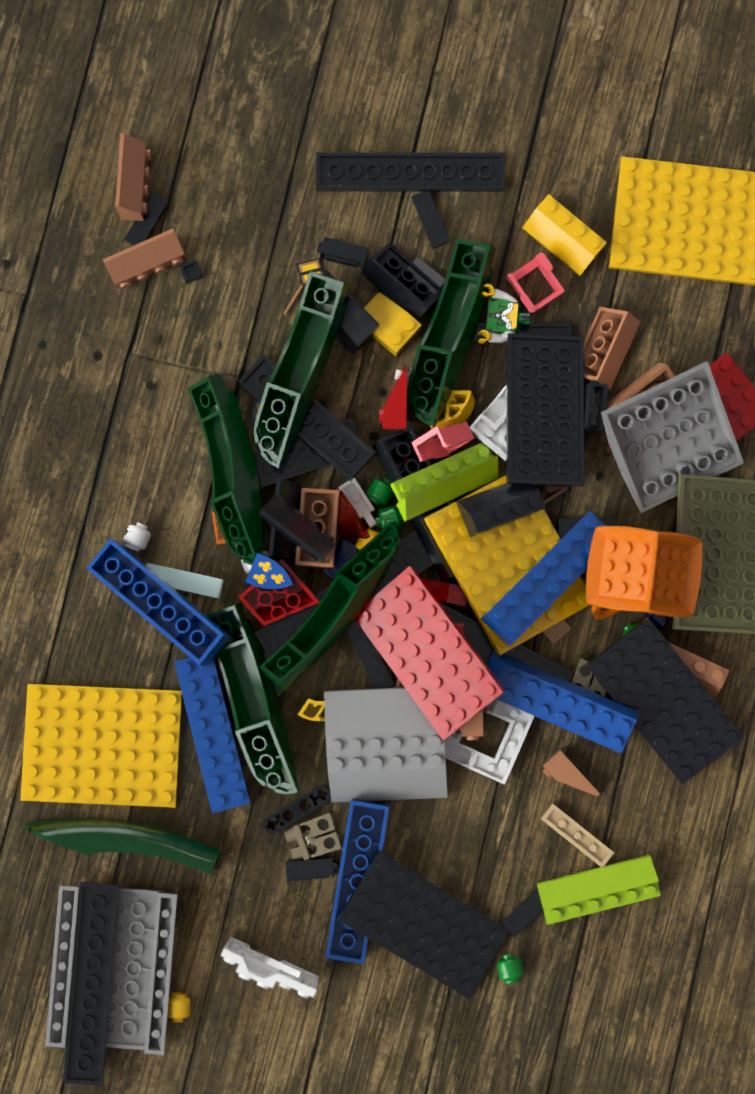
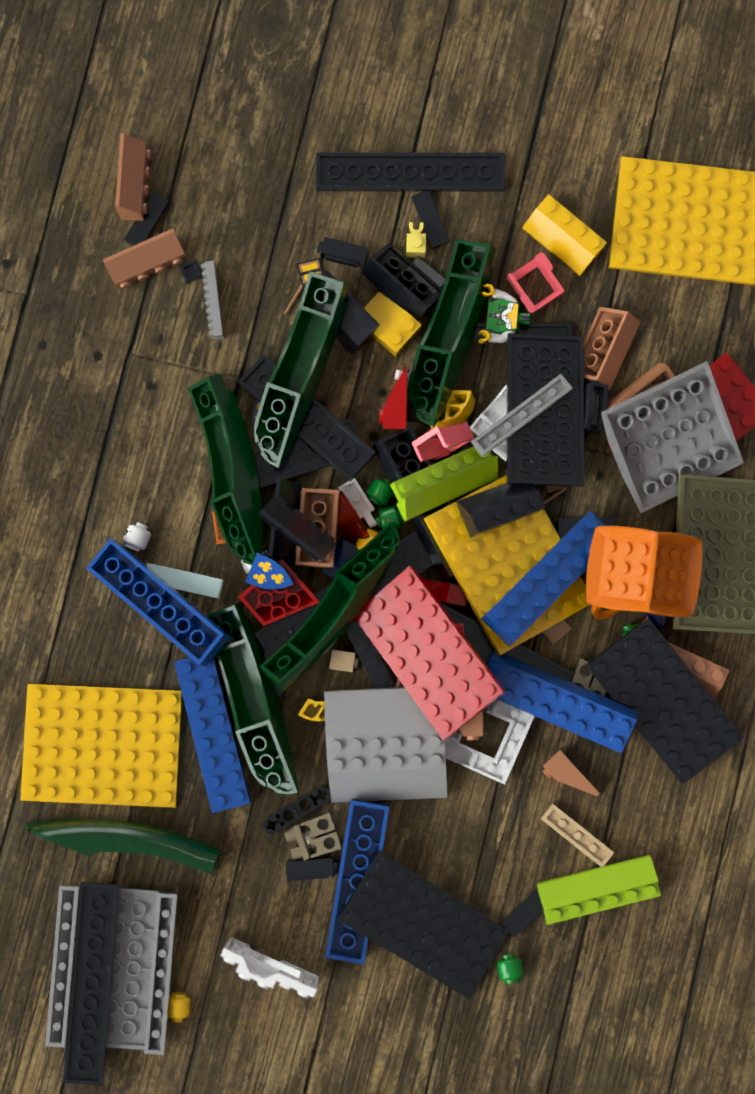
(212, 300): none -> light grey gear
(343, 661): none -> tan brick
(415, 242): none -> light yellow brick
(521, 415): none -> light grey tile

